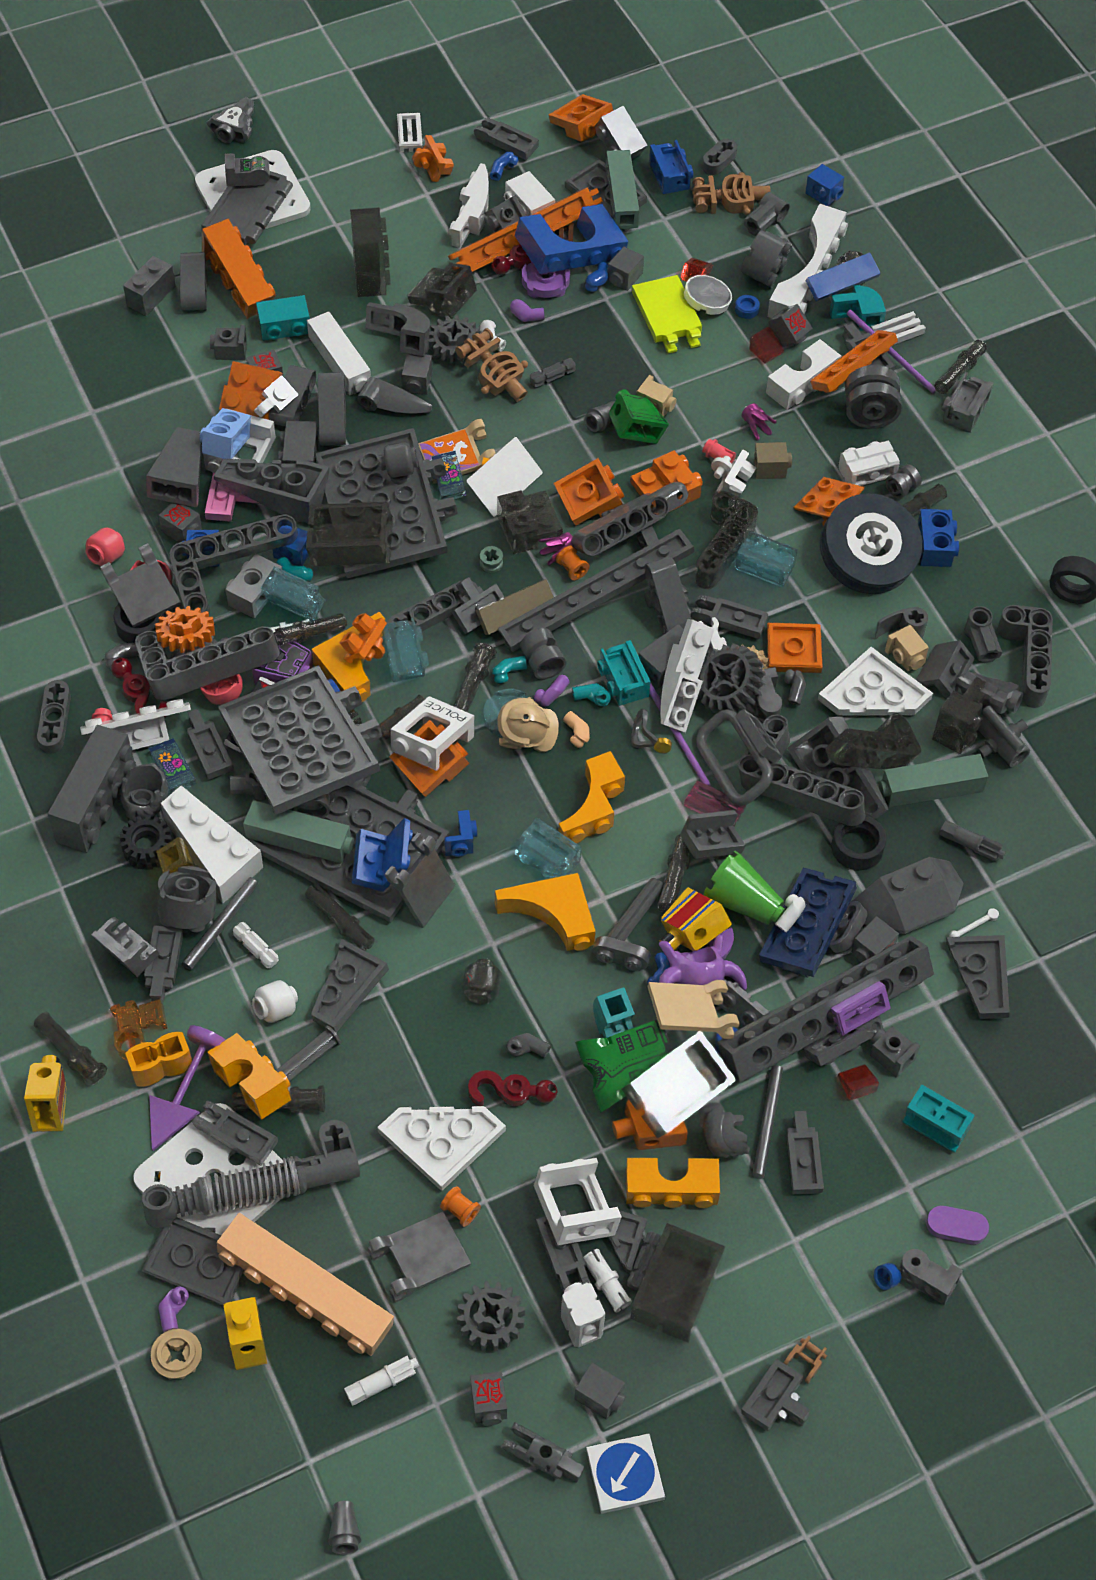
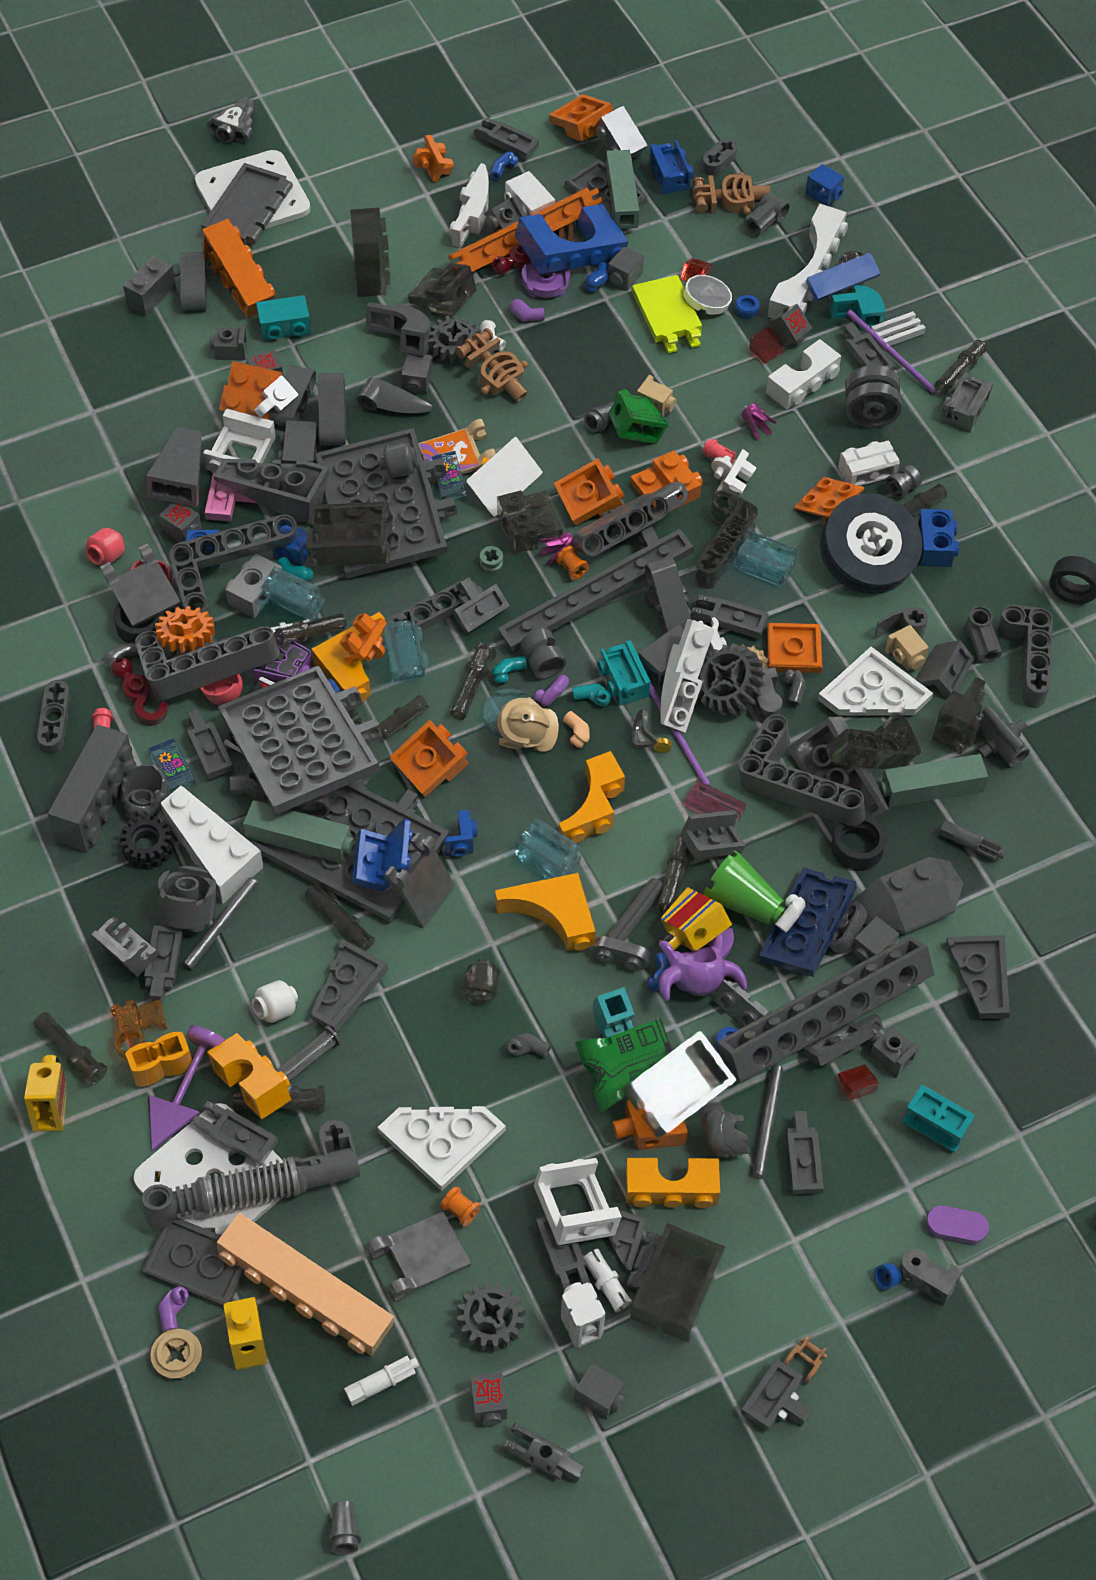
(142, 728): white bracket -> none
(174, 855): clear yellow brick -> none
(225, 434): light blue brick -> none
(246, 171): flat silver leg -> none
(255, 945): white axle -> none
(338, 351): white brick -> none
(410, 144): white tile -> none
(457, 724): white window -> none
(512, 606): dark tan tile -> none
(513, 1089): dark red piece -> none
(552, 372): dark grey axle -> none
(625, 1473): tile -> none
(692, 1007): tan flag -> none
(756, 741): dark grey bar -> none
(766, 258): dark grey brick -> none
(771, 460): dark tan brick -> none
(858, 357): orange plate -> none
(860, 1004): medium lavender tile -> none
(992, 915): white hinge -> none
(999, 694): flat silver rock -> none

